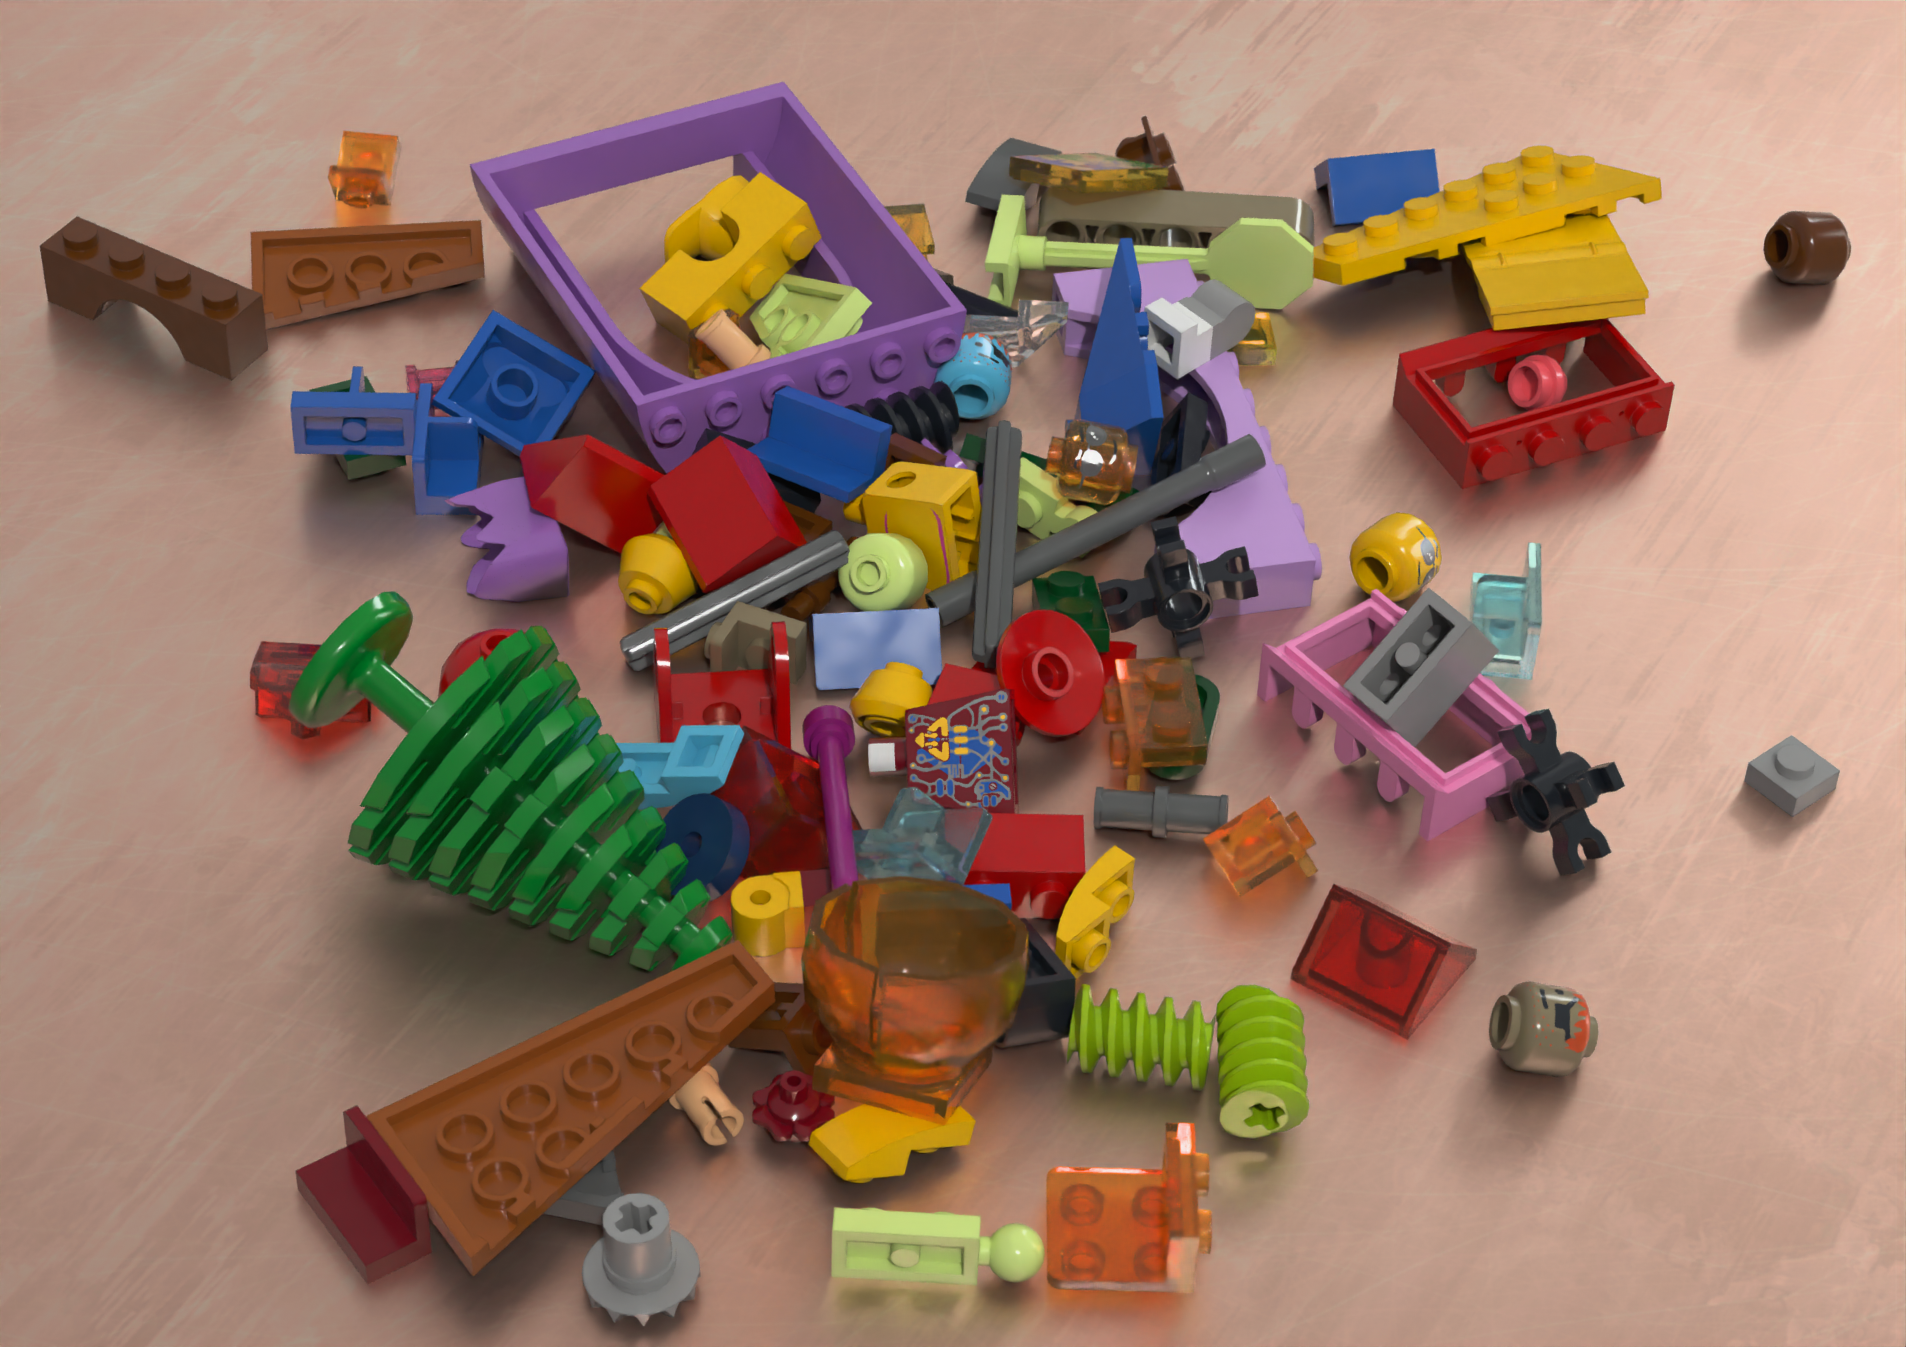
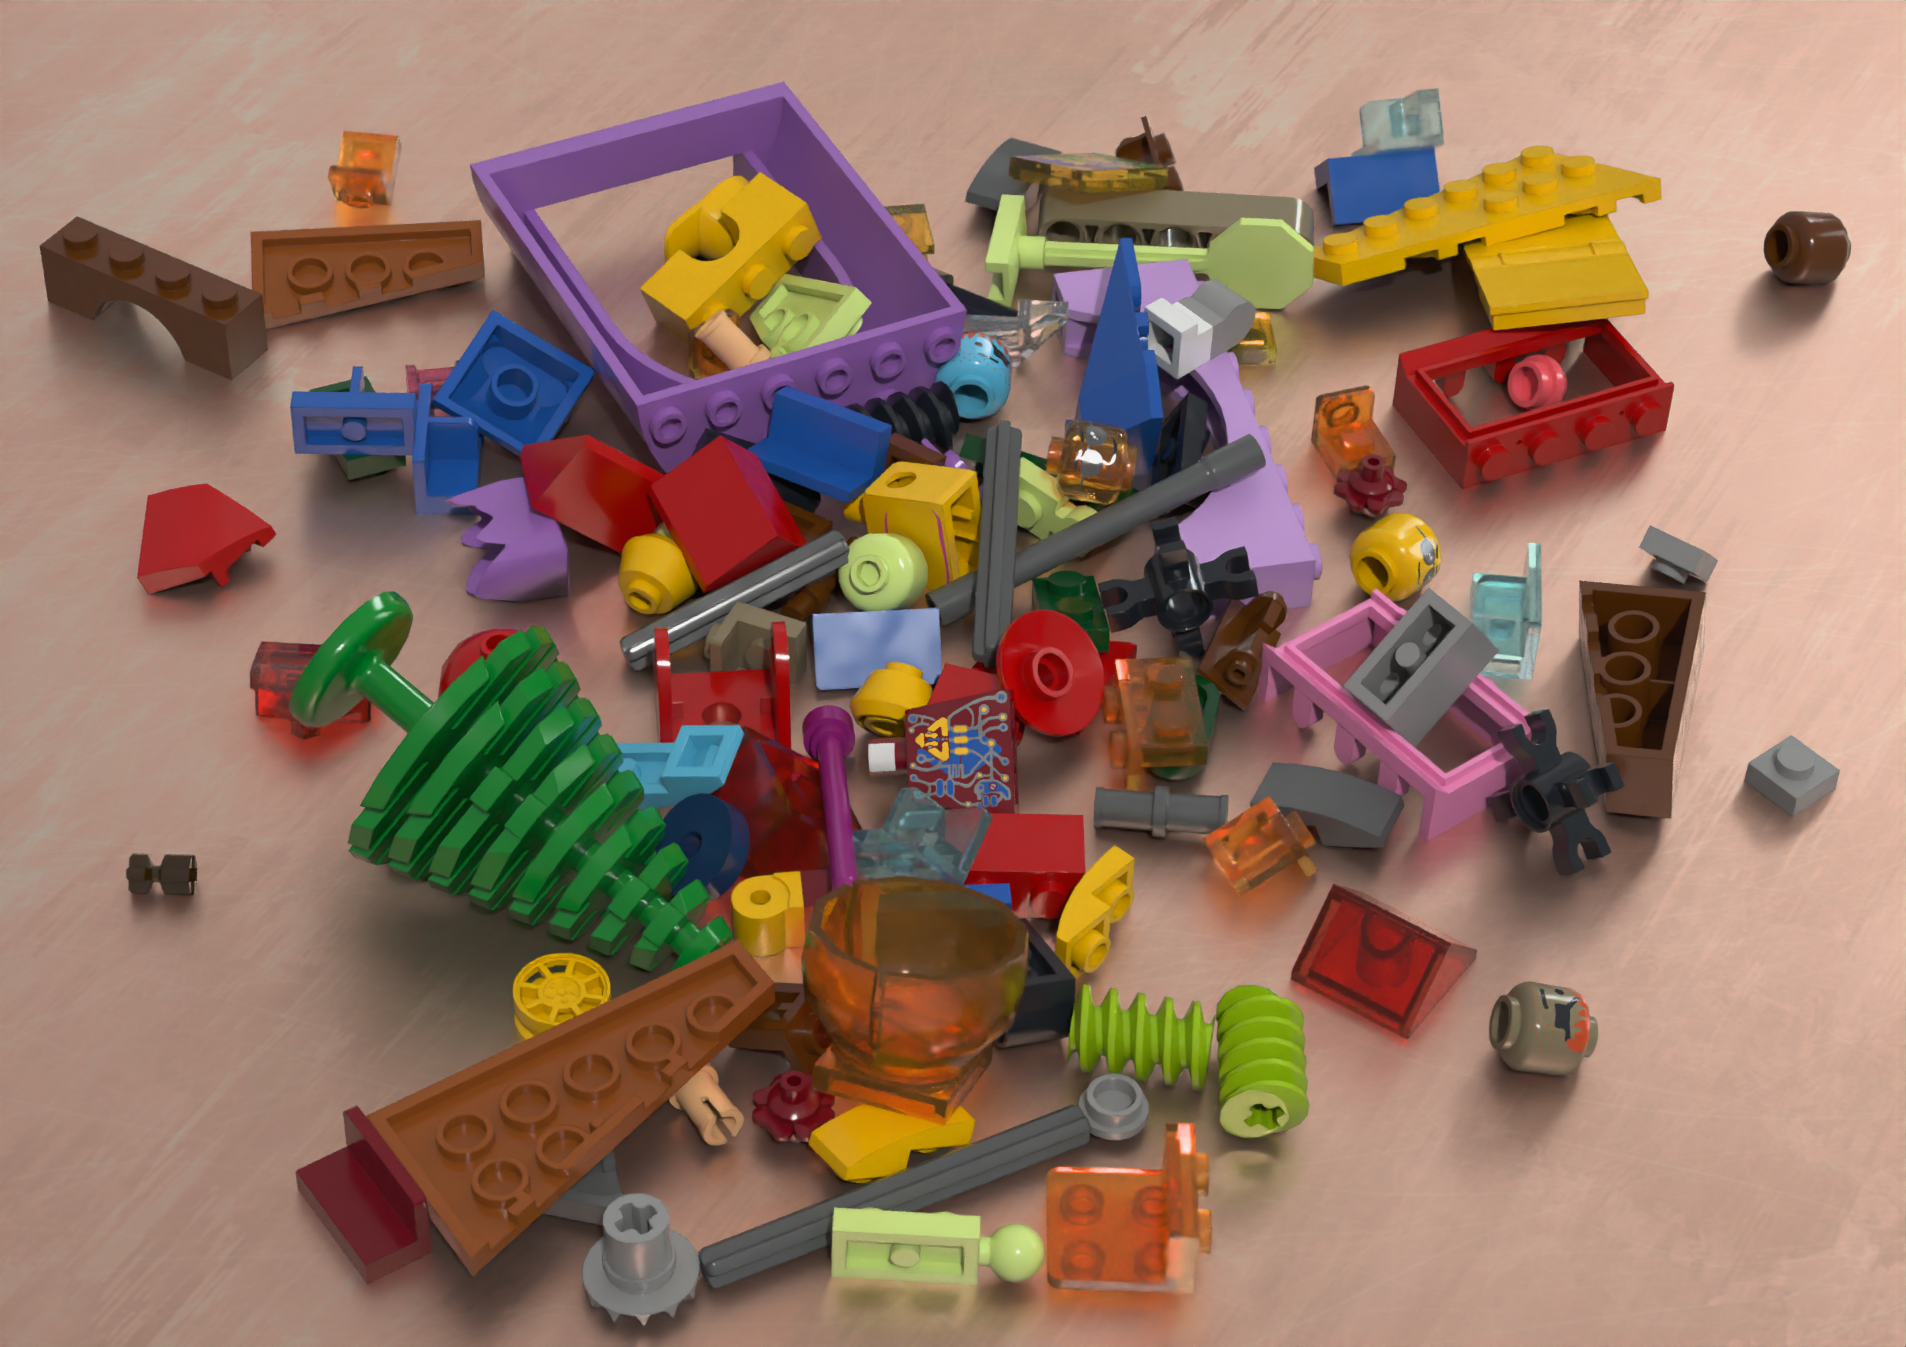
(176, 874): none -> dark brown piece
(195, 534): none -> red slope
(557, 995): none -> yellow wheel
(902, 1191): none -> dark grey axle
(1114, 1107): none -> light grey plate
(1236, 646): none -> reddish brown hinge
(1339, 805): none -> dark grey slope
(1345, 429): none -> clear orange bracket
(1370, 487): none -> dark red plant
(1401, 124): none -> clear light blue panel
(1641, 683): none -> reddish brown wedge
(1676, 557): none -> light grey plate

